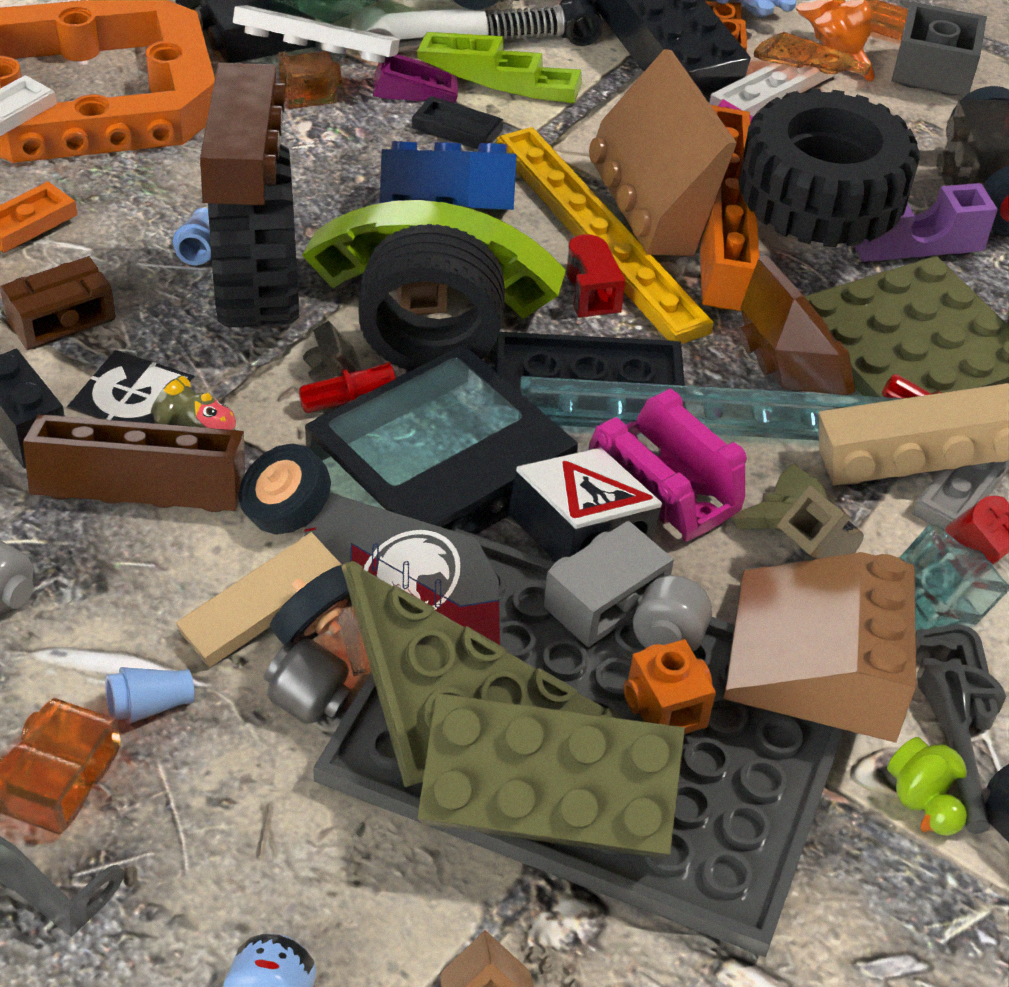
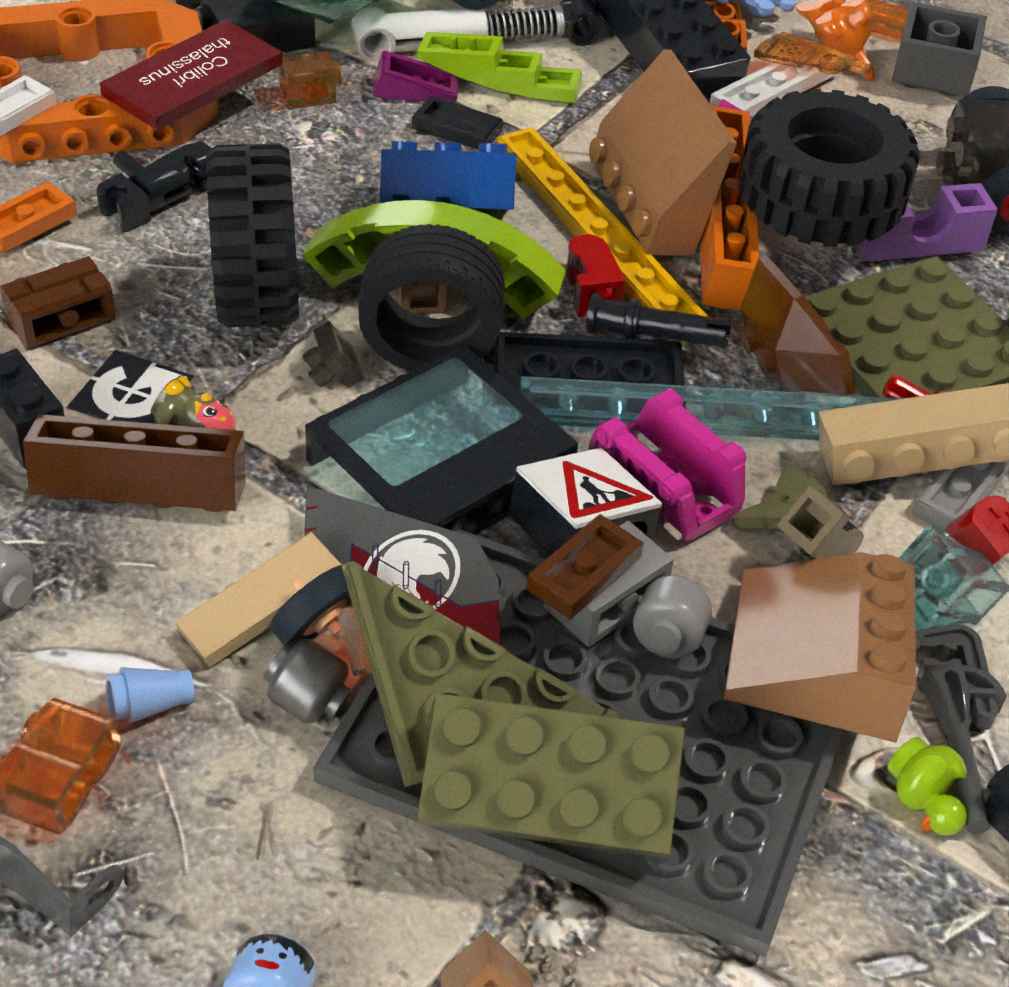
(152, 186): none -> black piece
(191, 74): none -> dark red tile
(193, 239): light blue cone -> none
(242, 134): reddish brown brick -> none
(284, 489): black wheel -> none
(300, 30): white plate -> none
(344, 388): red axle -> none
(584, 566): none -> reddish brown plate
(636, 320): none -> black pin
(670, 686): orange brick -> none

